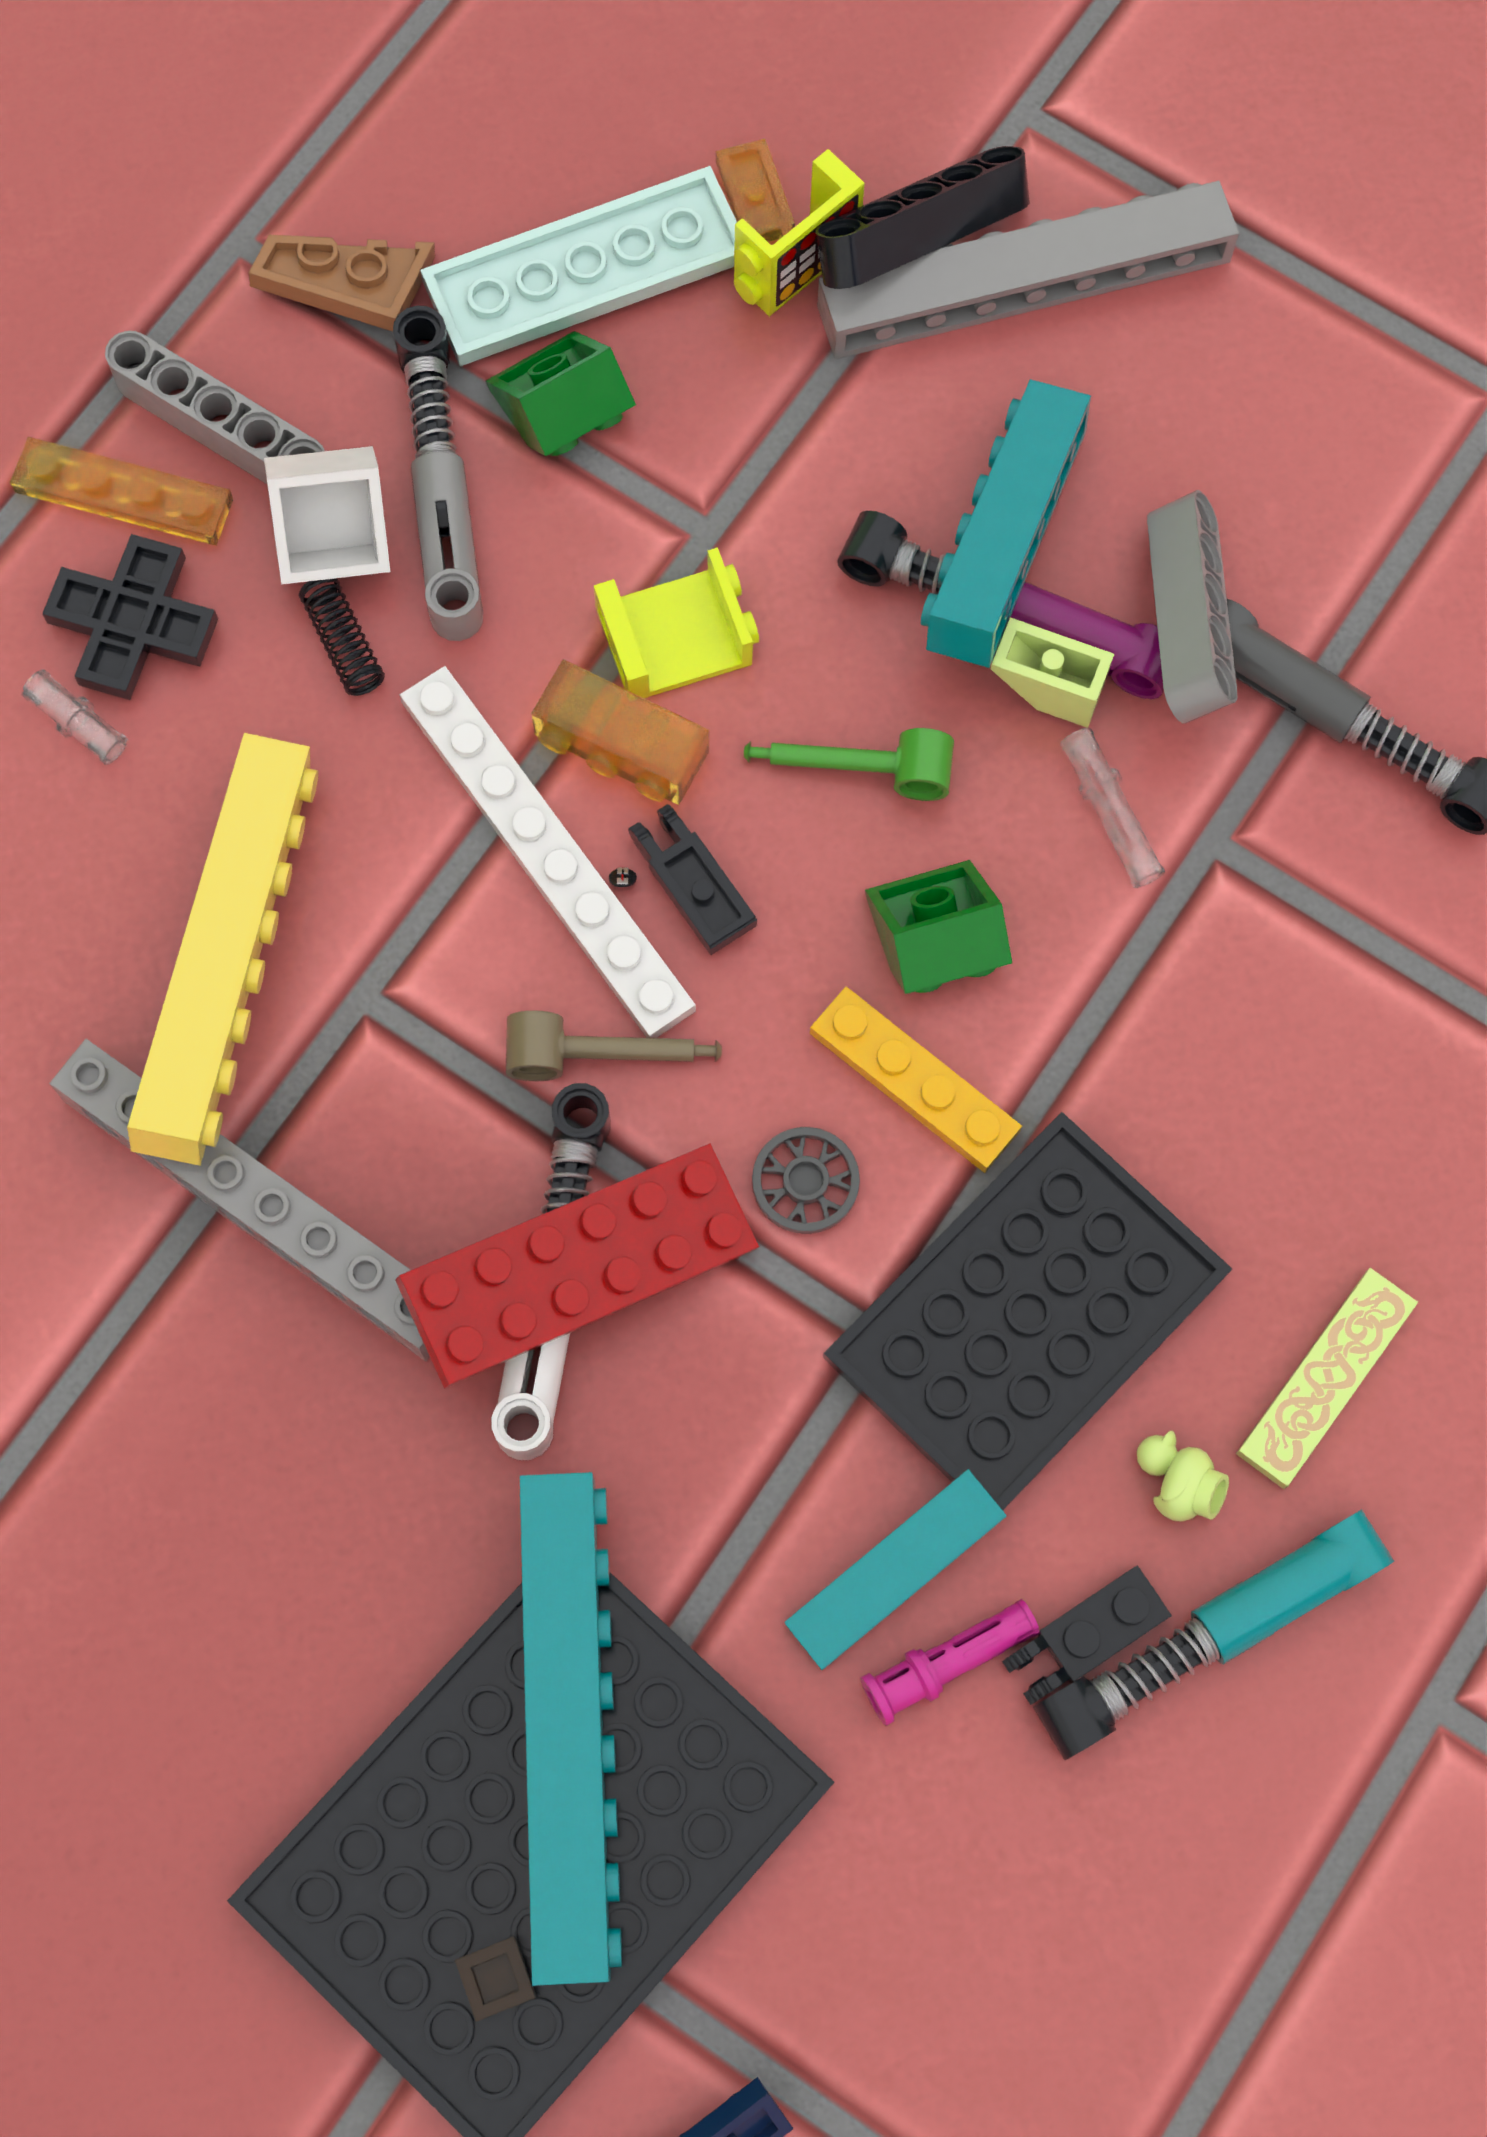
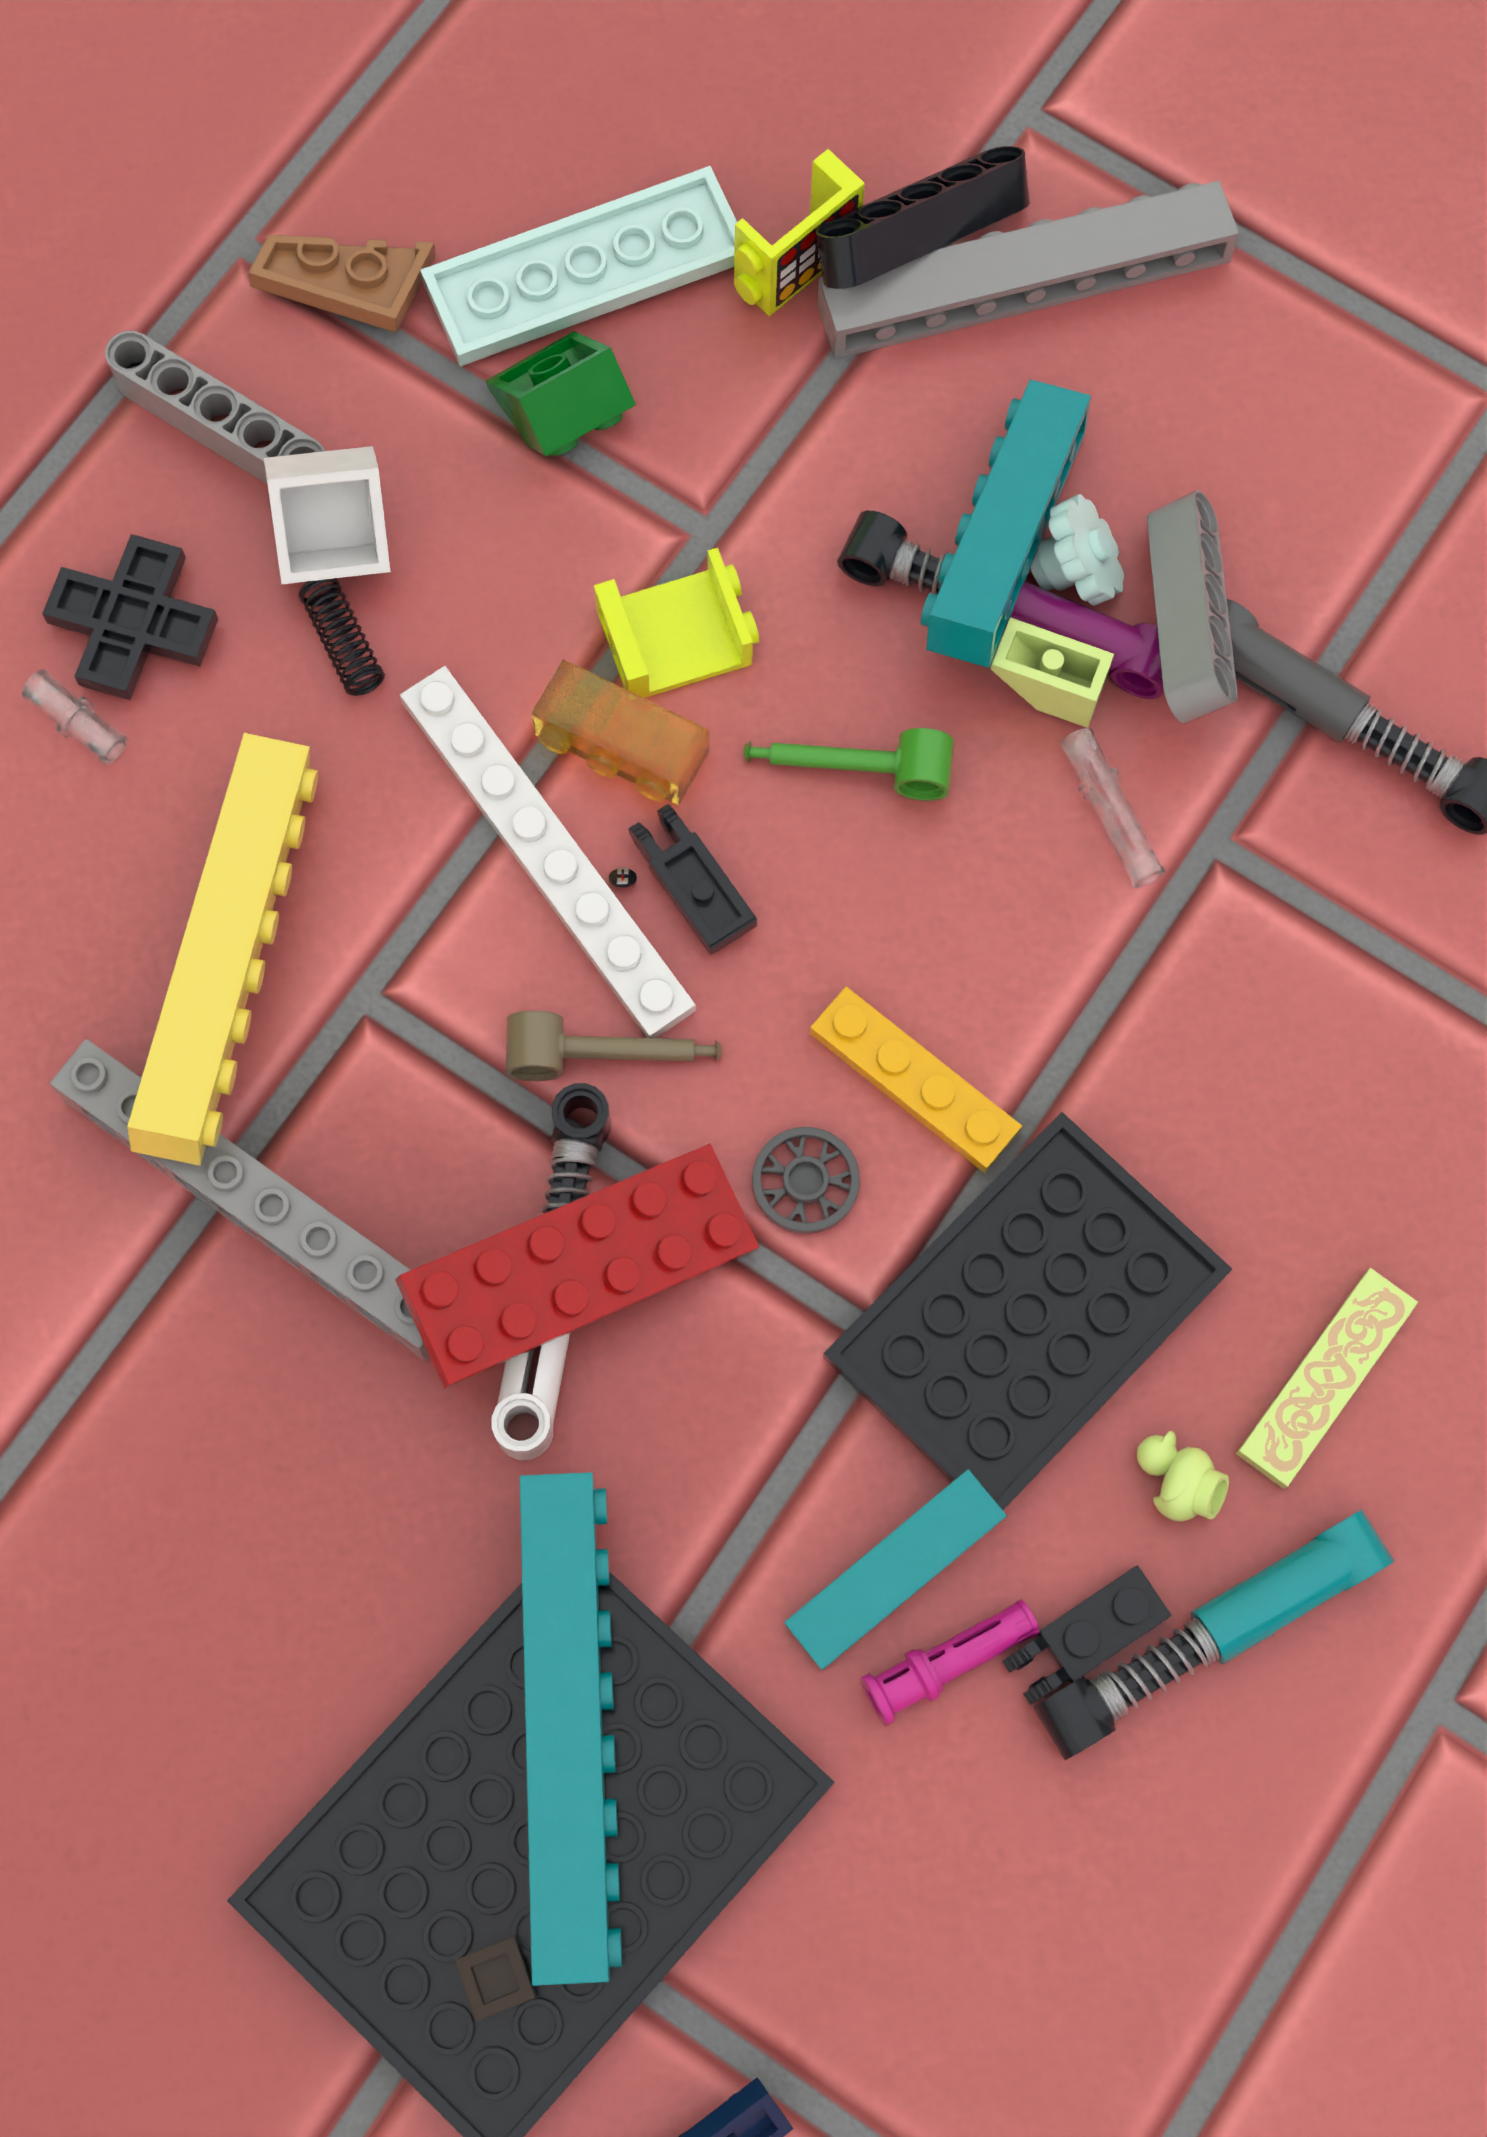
(122, 491): clear yellow plate -> none
(438, 476): piece -> none
(755, 188): clear yellow hinge -> none
(940, 927): green slope -> none
(1079, 553): none -> light aqua plant

